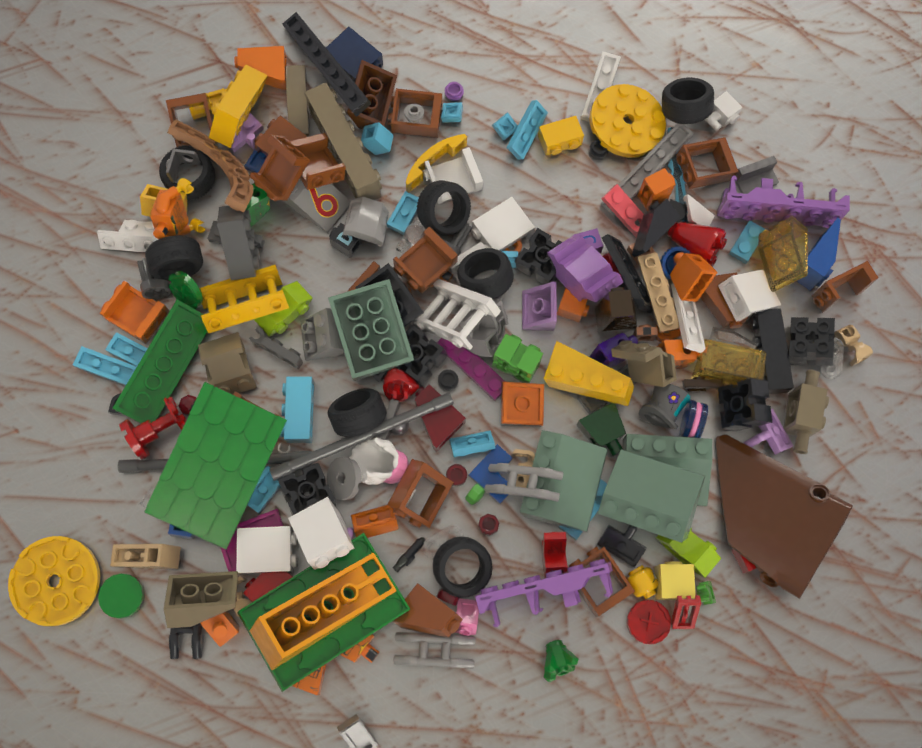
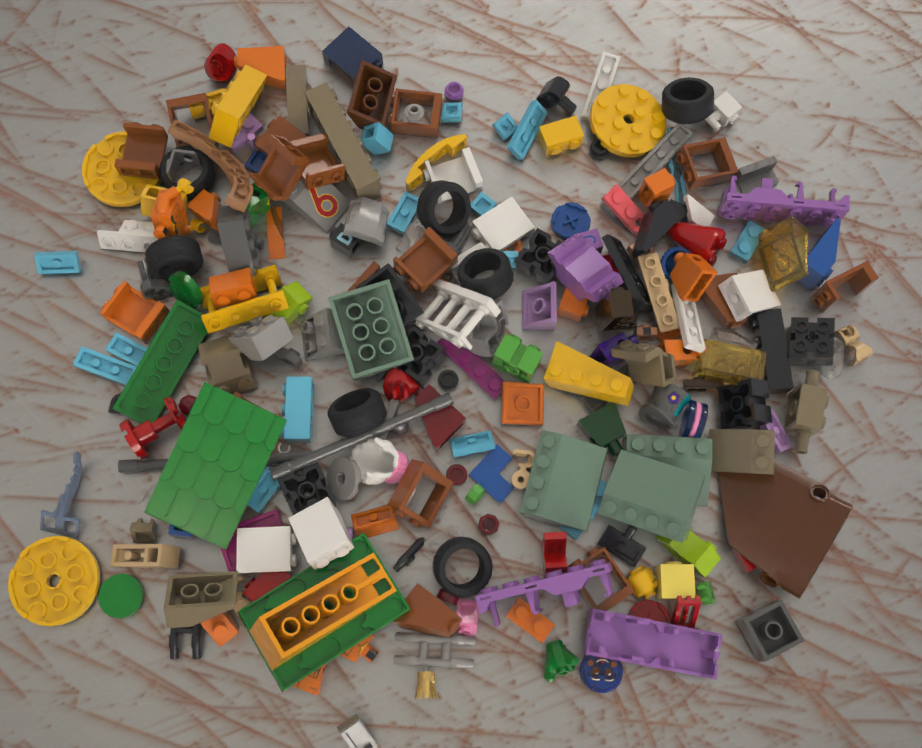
(57, 262): none -> medium azure plate
(65, 499): none -> sand blue piece
(103, 178): none -> yellow plate
(142, 151): none -> dark orange panel
(143, 532): none -> dark tan tile
(206, 208): none -> orange slope
(220, 63): none -> red cap
(232, 288): none -> orange brick
(262, 337): none -> light grey slope
(275, 233): none -> orange sticker
(327, 64): black tile -> none
(426, 684): none -> pearl gold piece
(482, 204): none -> medium azure plate
(531, 491): light grey piece -> none
(534, 625): none -> orange brick
(554, 93): none -> black beam
(570, 220): none -> blue tile
(600, 673): none -> clear blue head
(652, 643): none -> medium lavender piece
(743, 451): none -> dark tan slope
(770, 631): none -> dark grey brick

